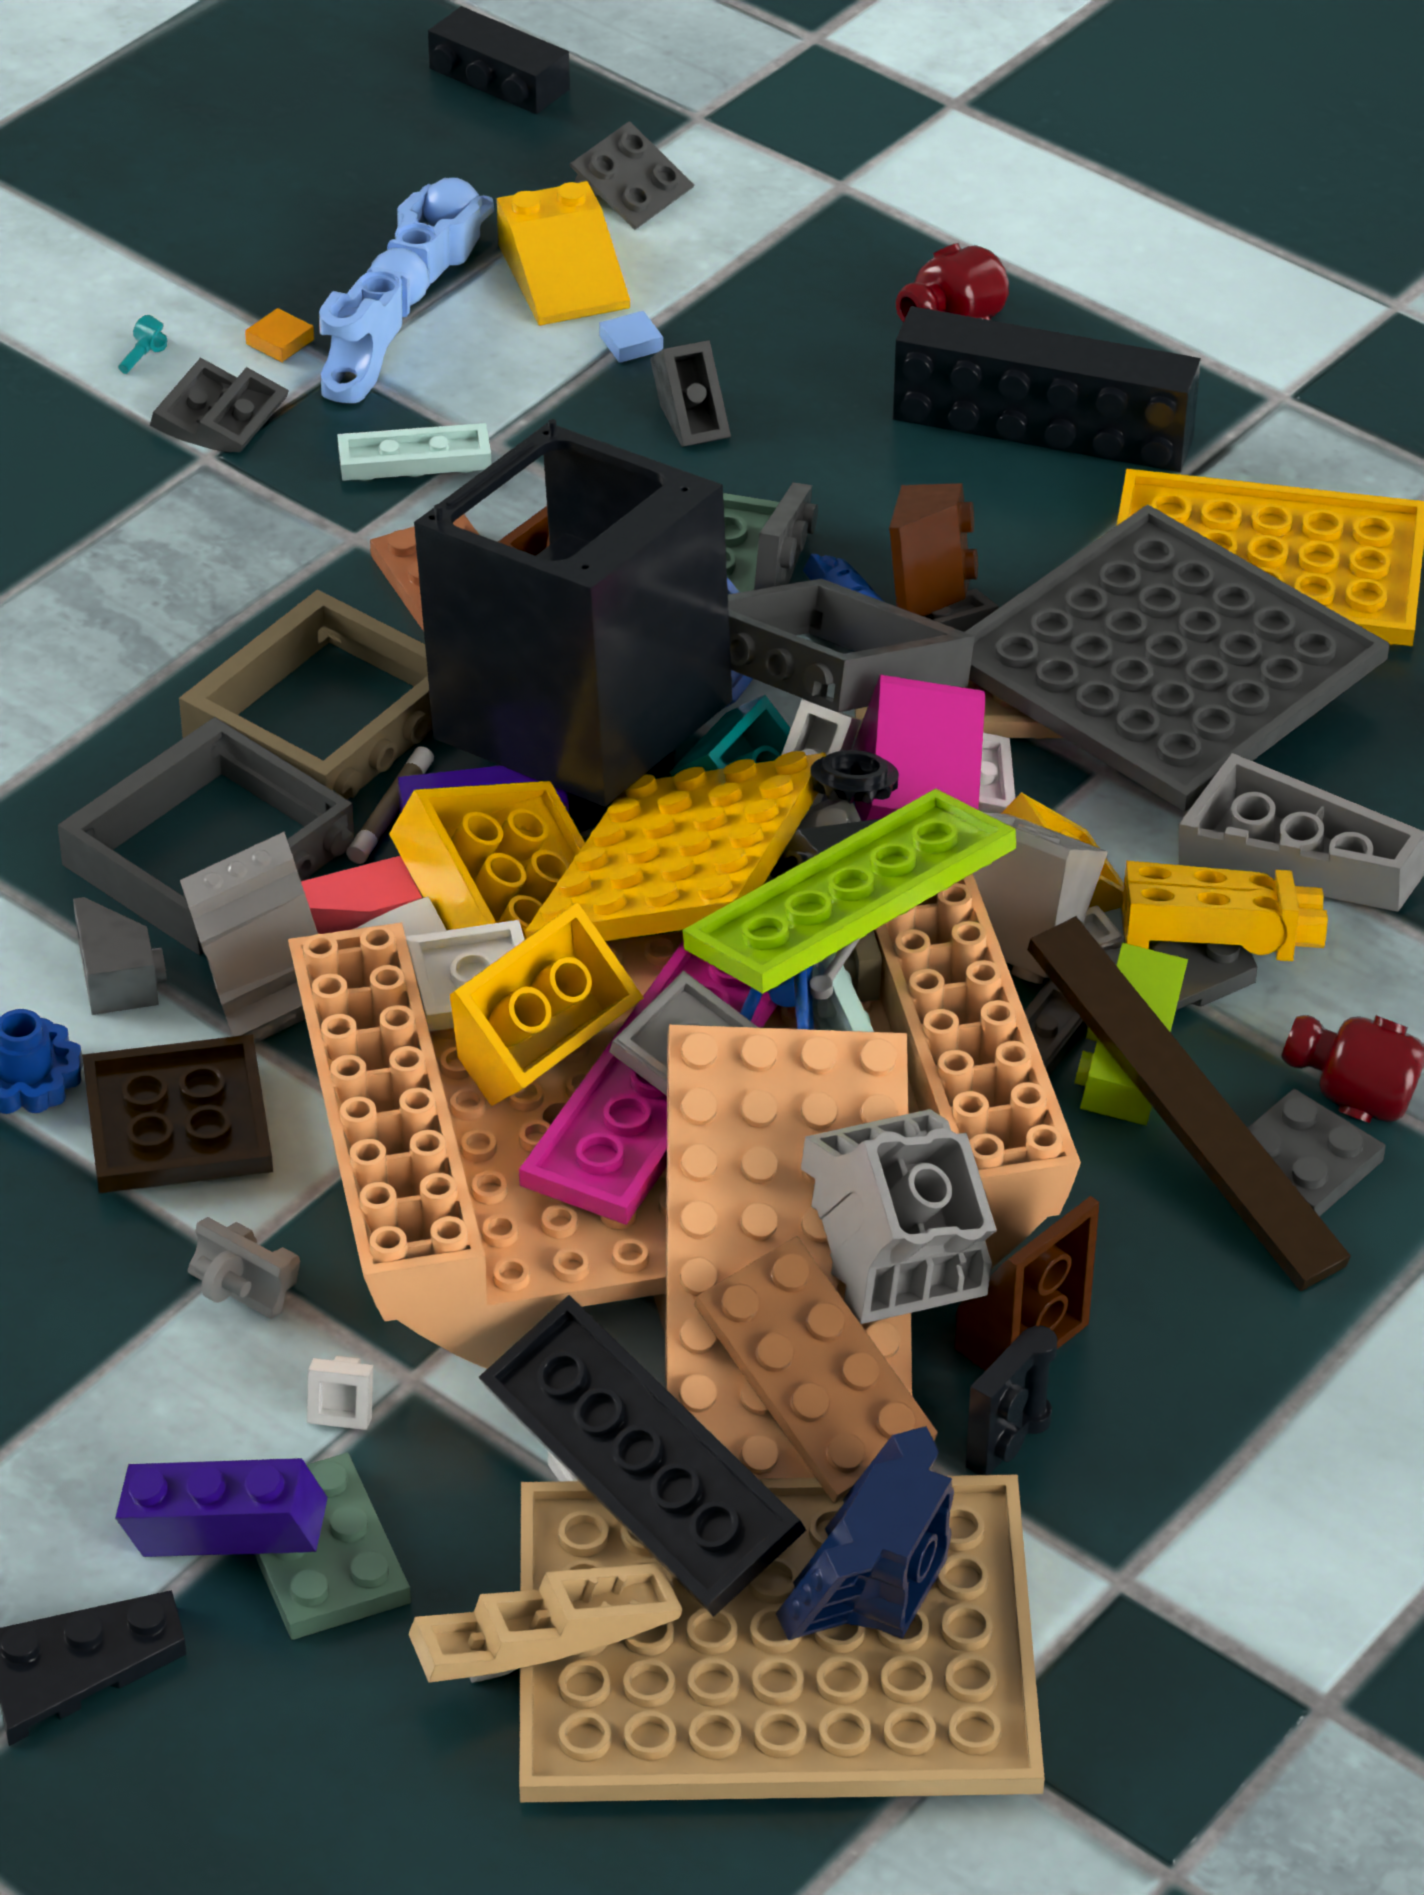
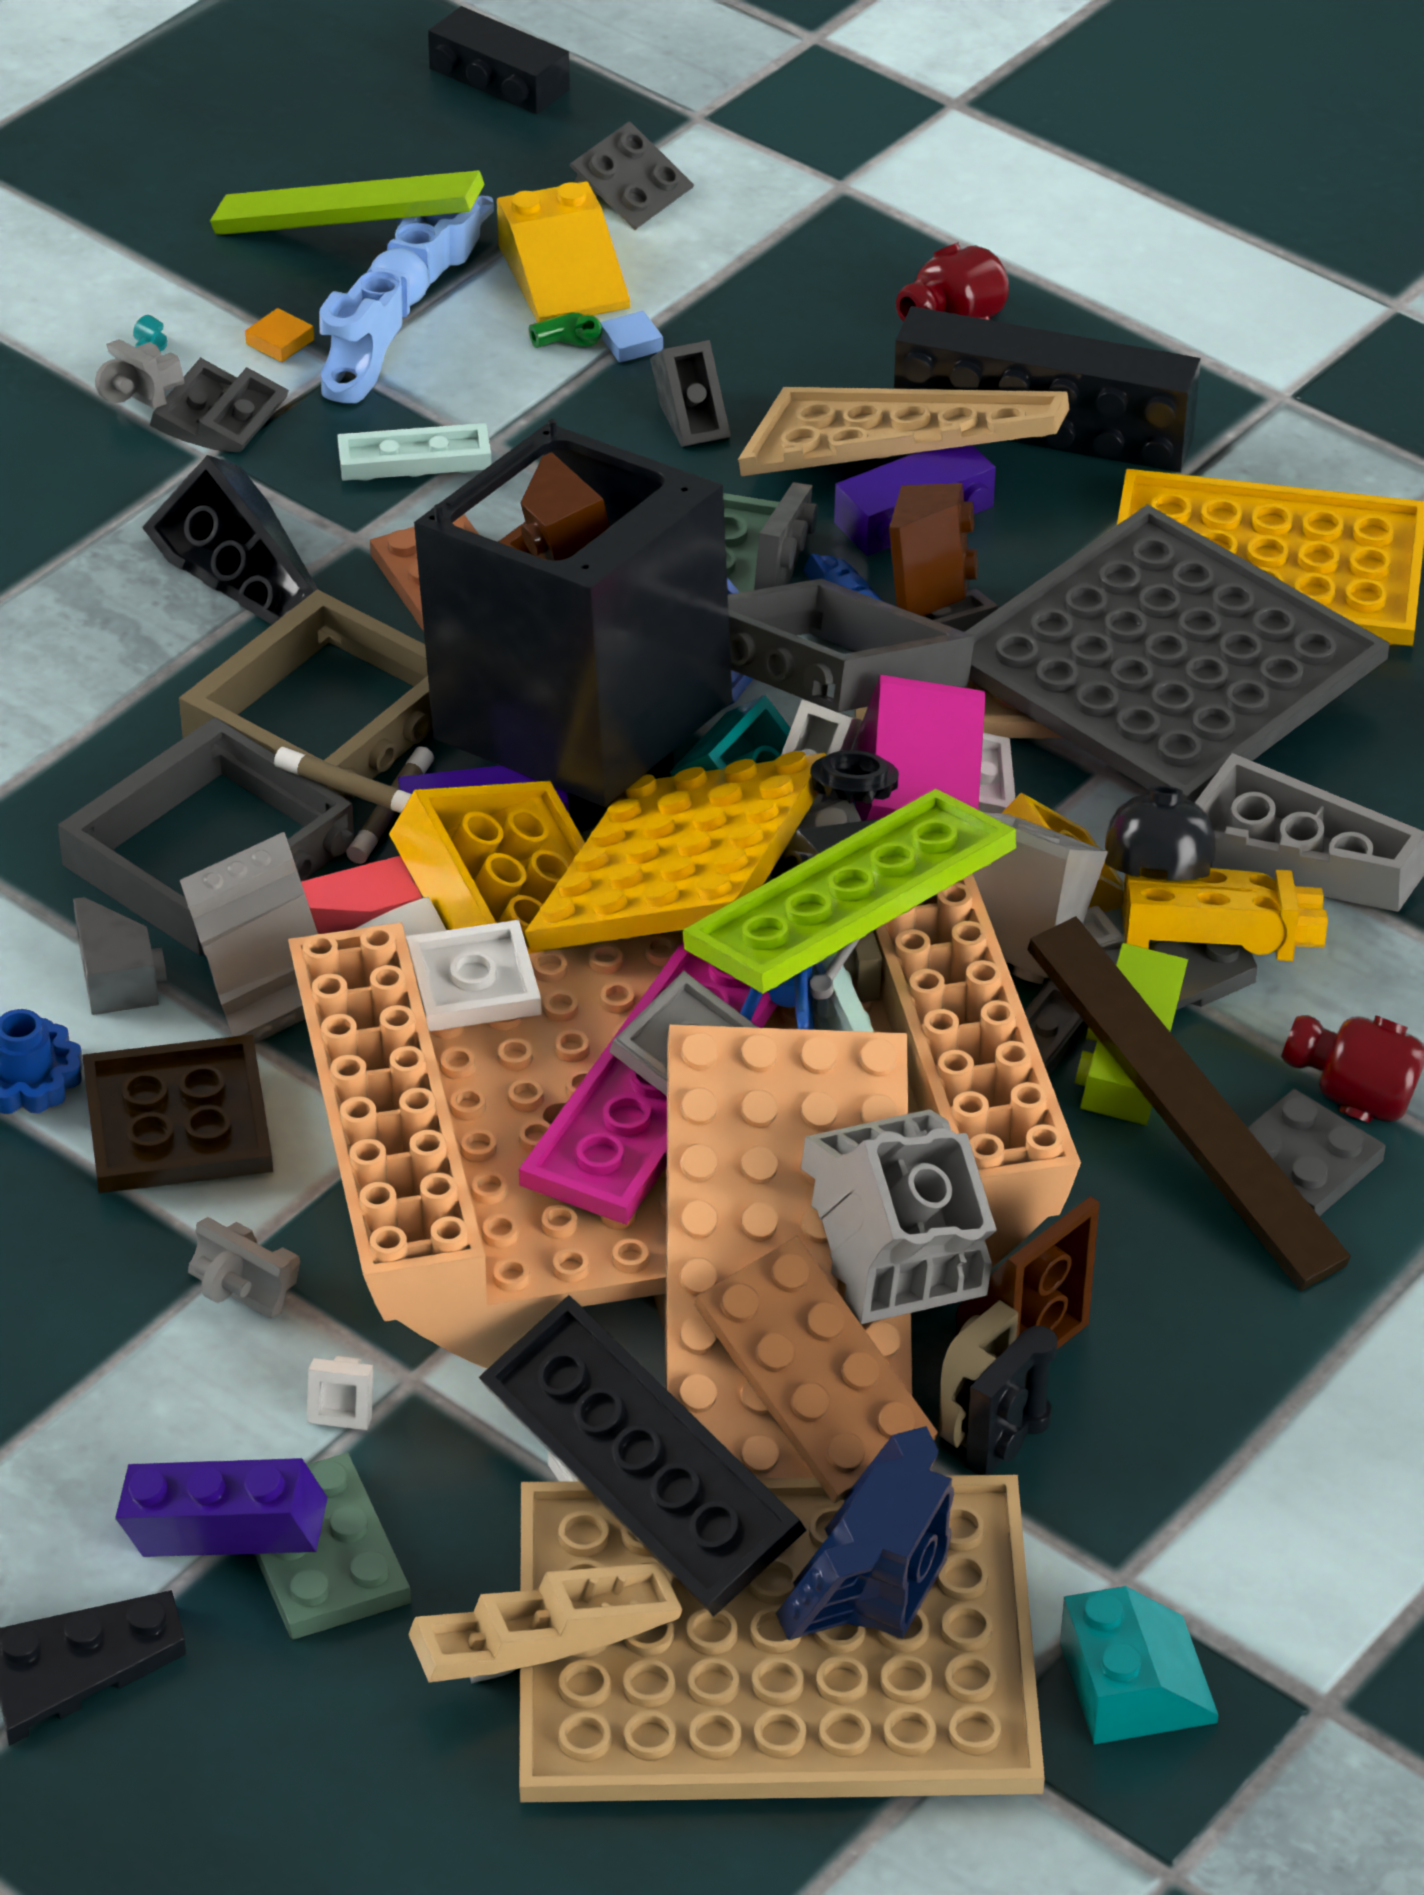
(138, 374): none -> light grey hips
(231, 540): none -> black wedge
(341, 779): none -> dark tan bar
(347, 203): none -> lime tile
(538, 1004): yellow slope -> none
(560, 511): none -> reddish brown slope
(568, 328): none -> green arm
(858, 424): none -> tan wing
(868, 500): none -> dark purple brick
(967, 1358): none -> dark tan slope
(1132, 1665): none -> teal slope
(1161, 835): none -> black cylinder

